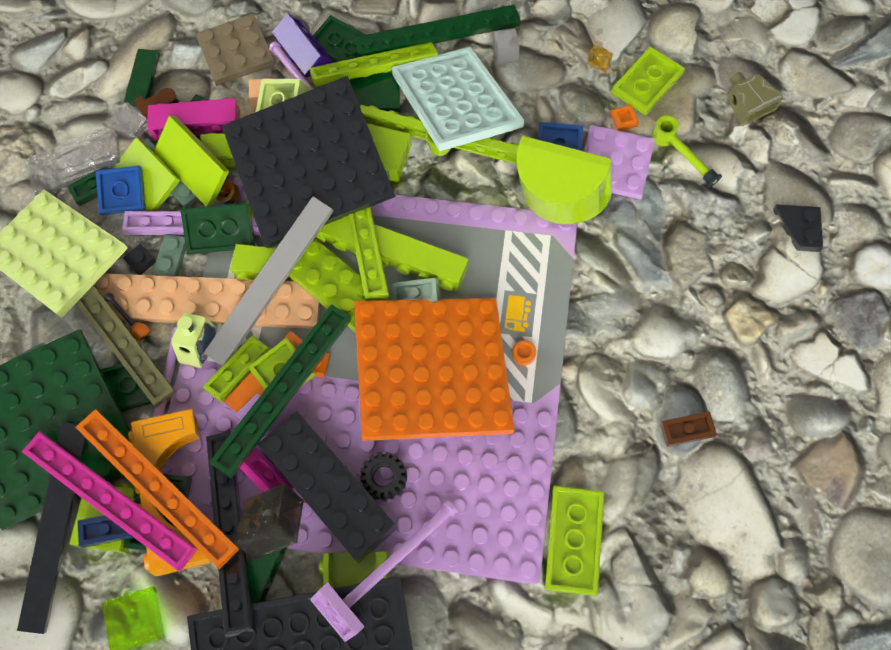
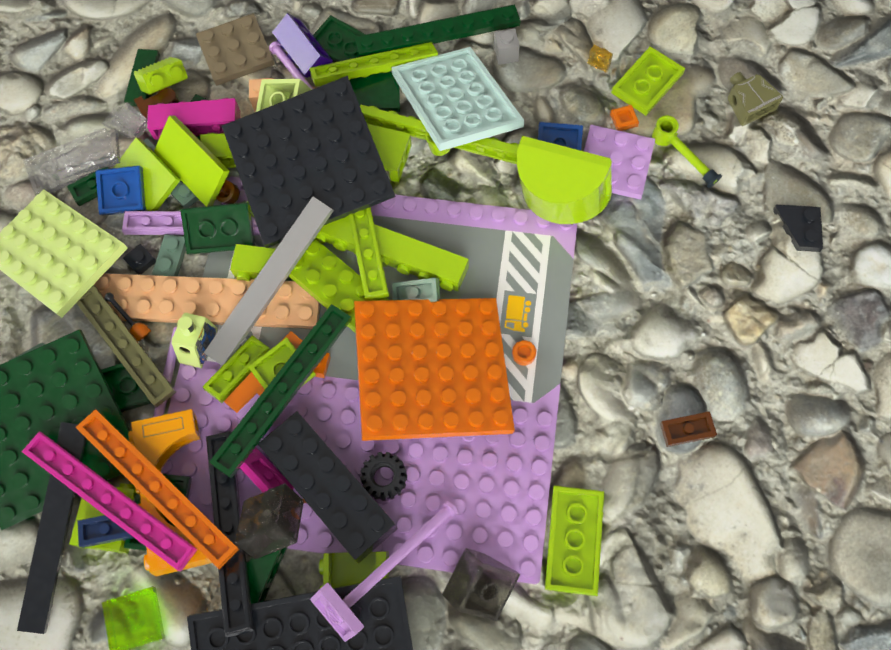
(160, 75): none -> lime brick
(480, 585): none -> clear smoke slope

